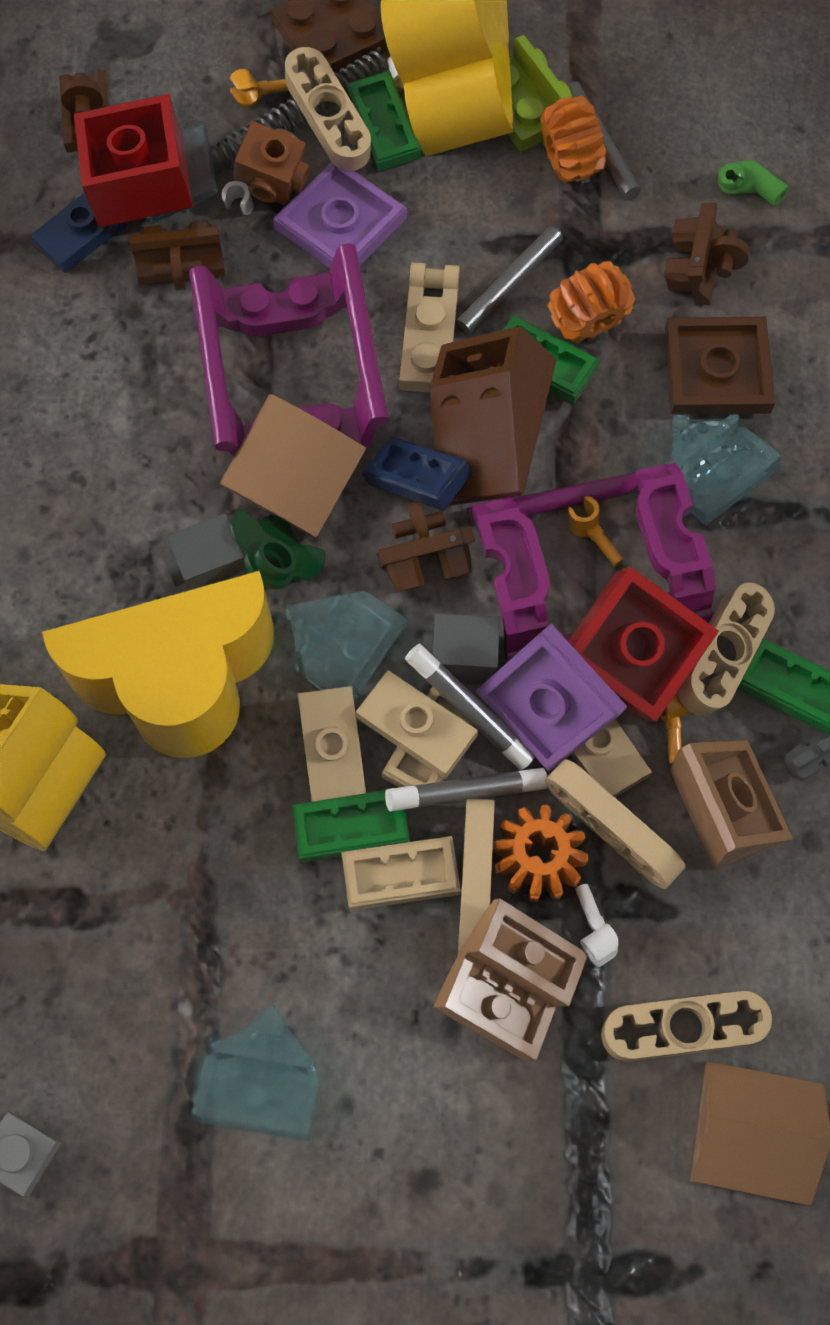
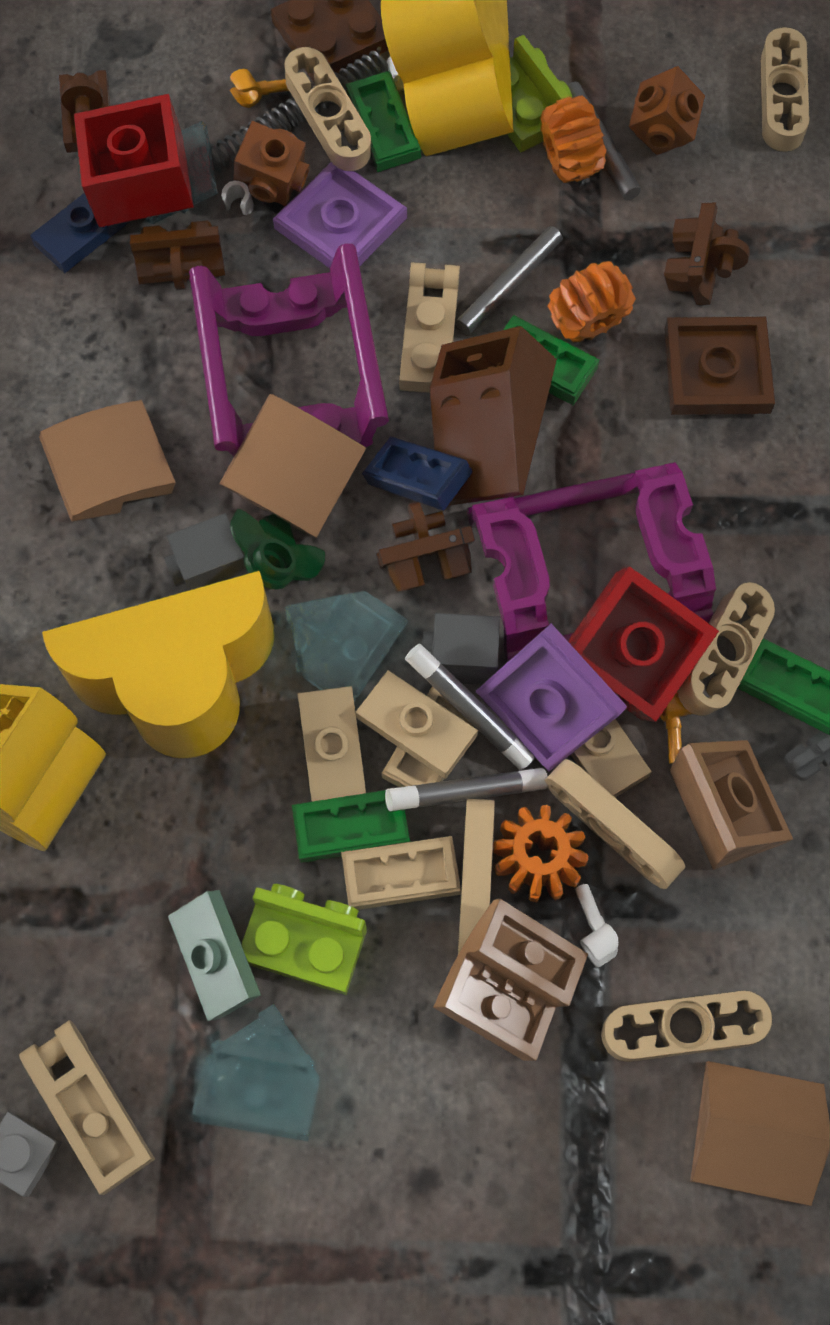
(87, 1109): none -> tan plate
(106, 460): none -> medium nougat slope
(214, 955): none -> plate
(304, 938): none -> lime bracket
(590, 528): light orange hand -> none
(667, 111): none -> dark orange brick
(720, 462): clear light blue slope -> none
(752, 177): bright green arm -> none
(776, 104): none -> tan beam

